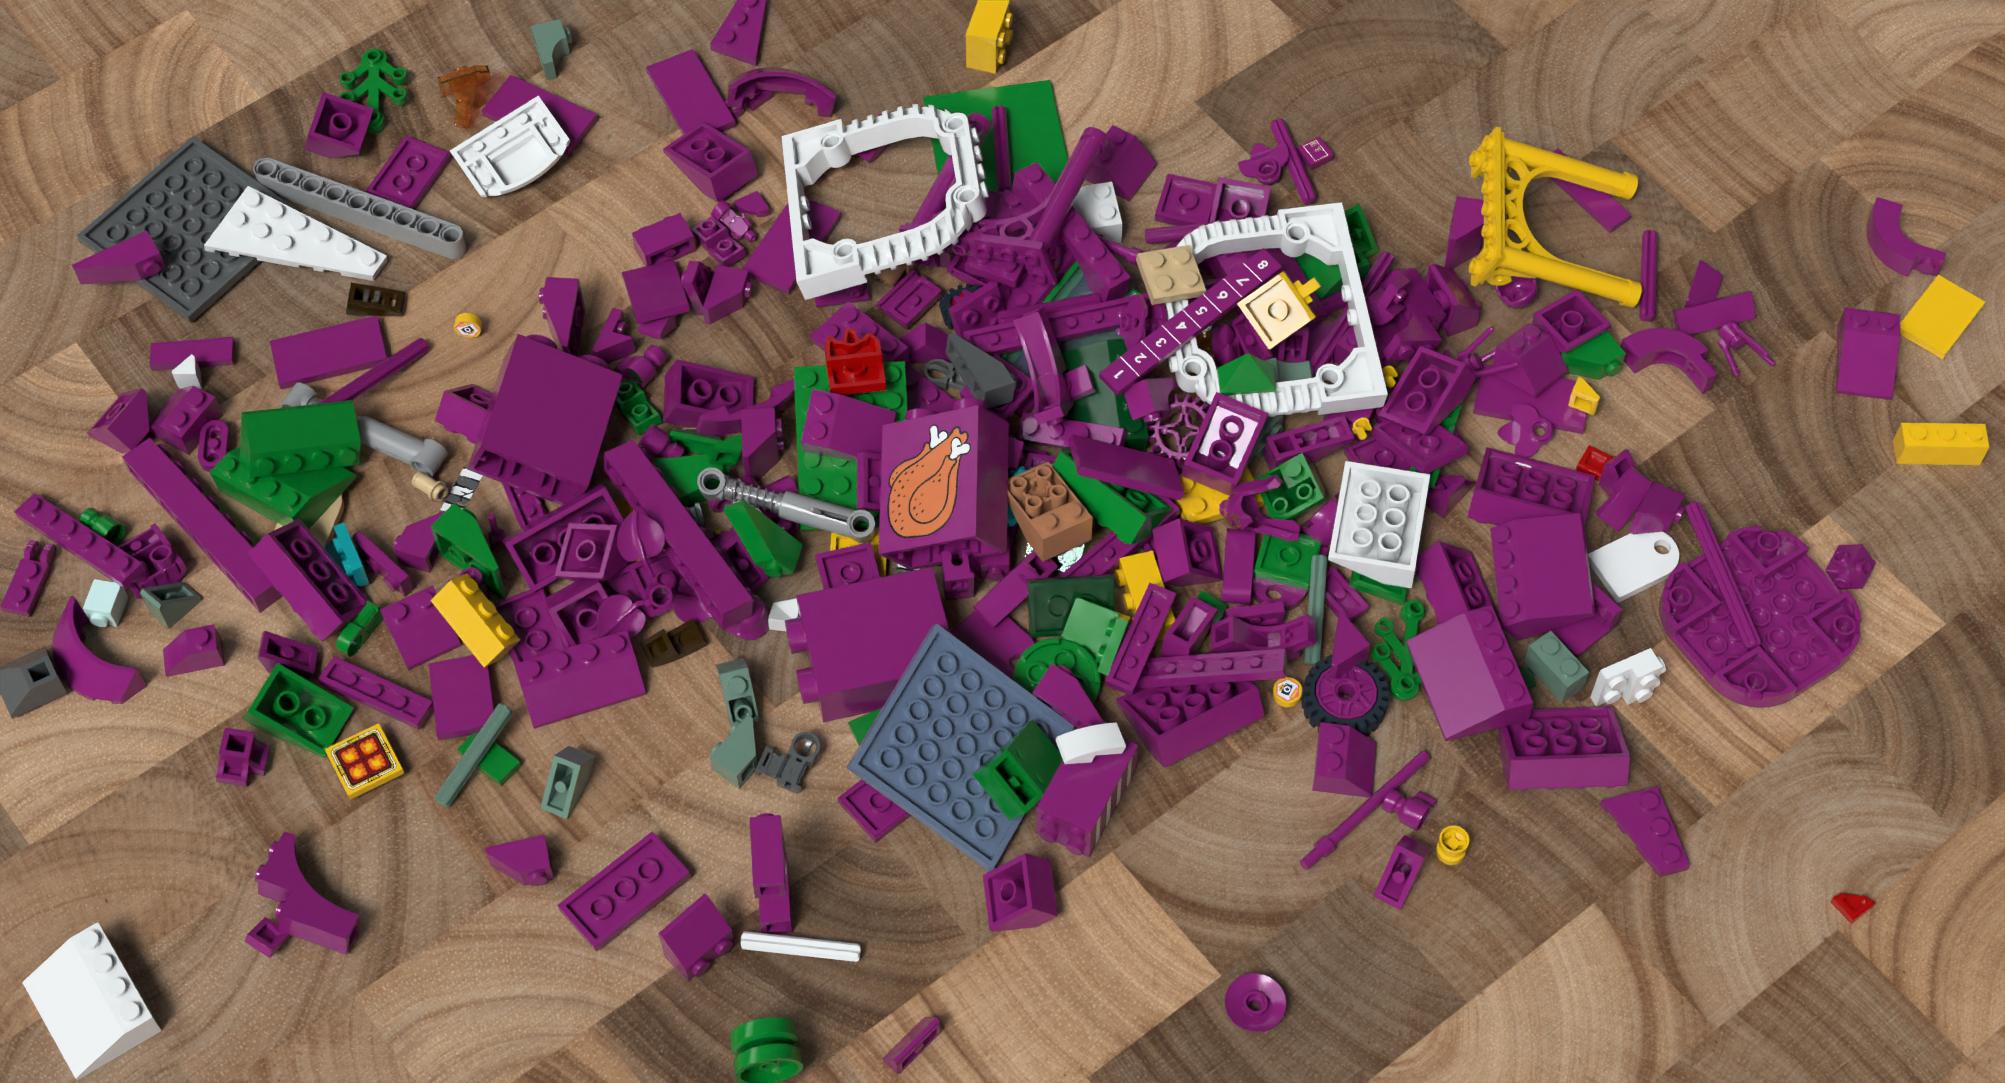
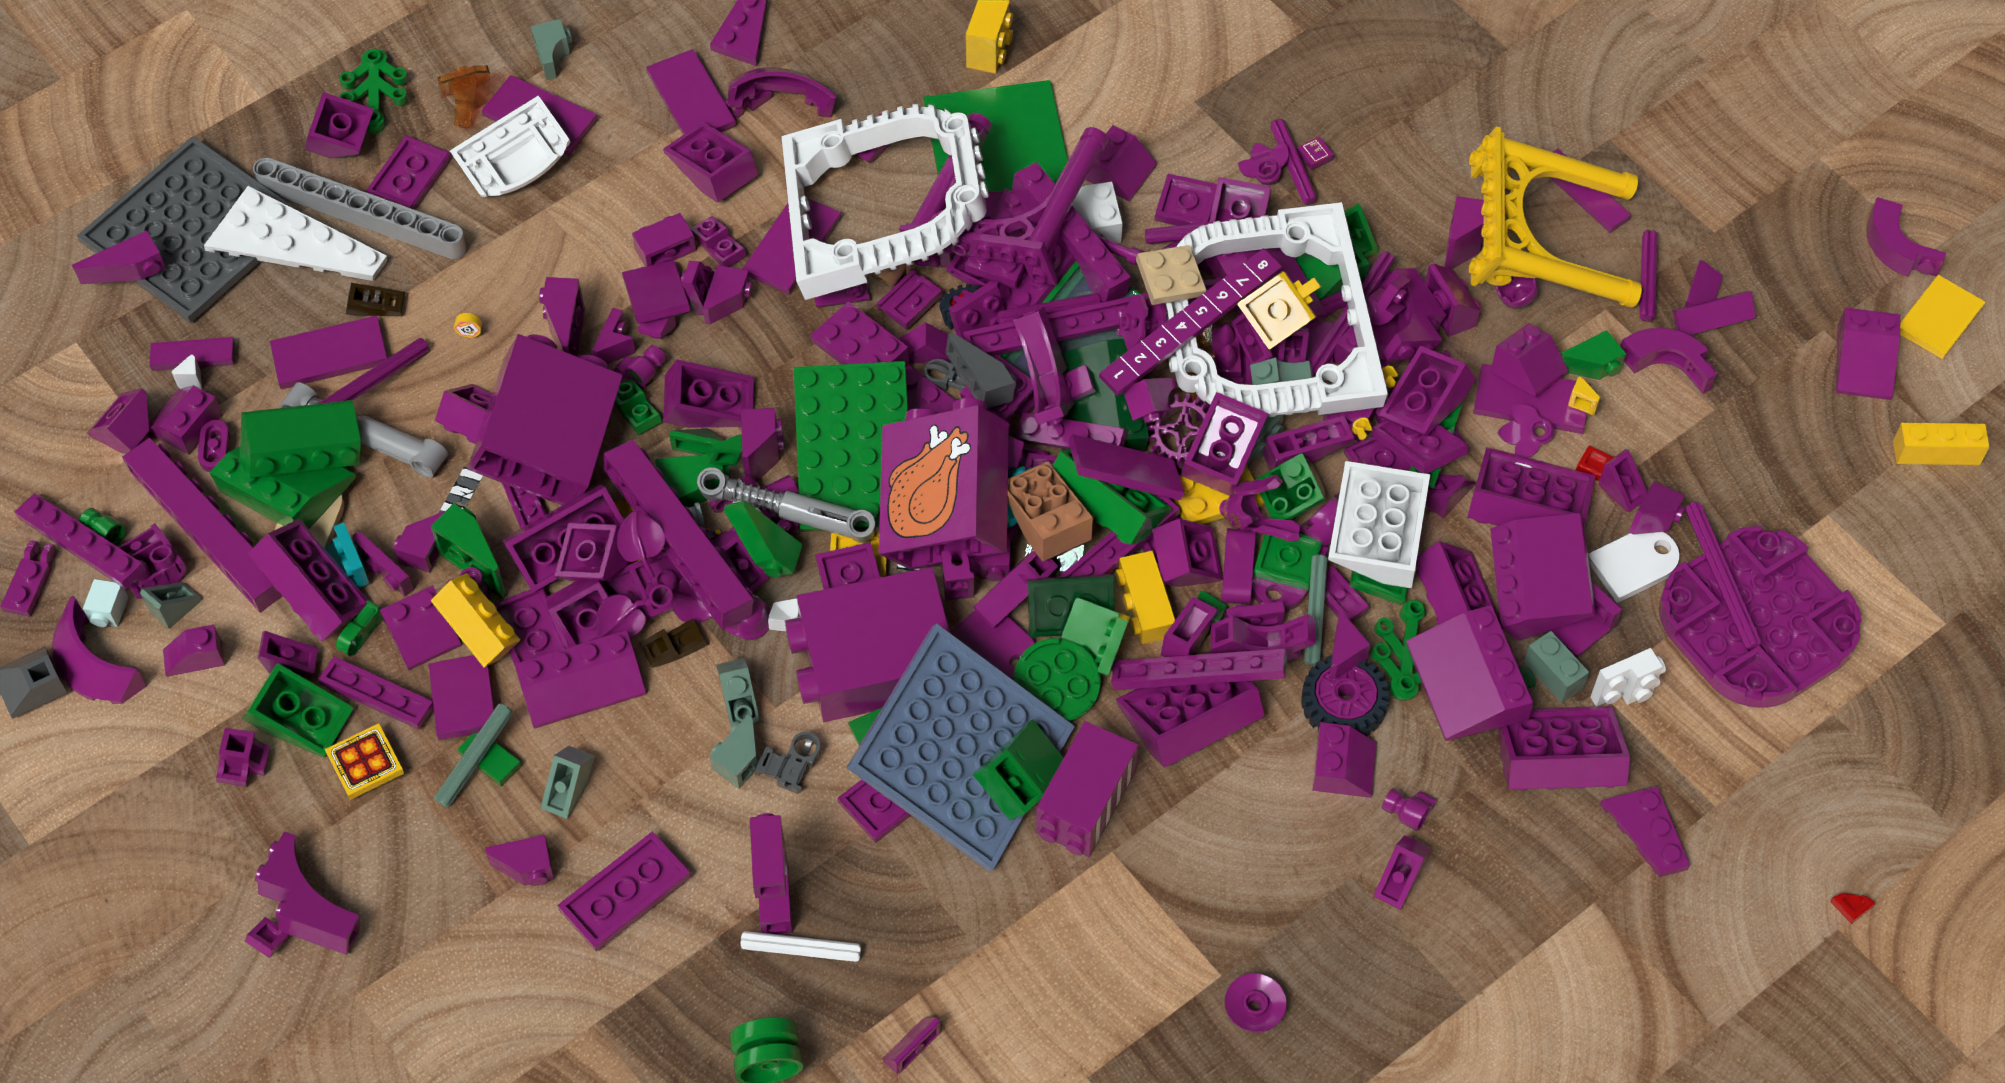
(90, 1002): white slope -> none
(434, 489): tan pin -> none
(495, 534): magenta hand -> none
(658, 443): magenta piece -> none
(696, 938): magenta slope -> none
(722, 423): magenta slope -> none
(738, 225): magenta piece -> none
(753, 205): magenta tile -> none
(843, 426): magenta slope -> none
(854, 364): red plate -> none
(868, 481): magenta plate -> none
(1001, 148): magenta axle -> none
(1020, 894): magenta slope -> none
(1066, 697): magenta slope -> none
(1087, 742): white slope -> none
(1140, 639): magenta plate -> none
(1246, 376): green slope -> none
(1287, 692): tile -> none
(1326, 845): magenta bar -> none
(1457, 840): yellow wheel -> none
(1475, 362): magenta plant -> none
(1570, 321): magenta slope -> none
(1628, 495): magenta slope -> none
(1734, 337): magenta plant -> none
(1850, 566): magenta brick -> none

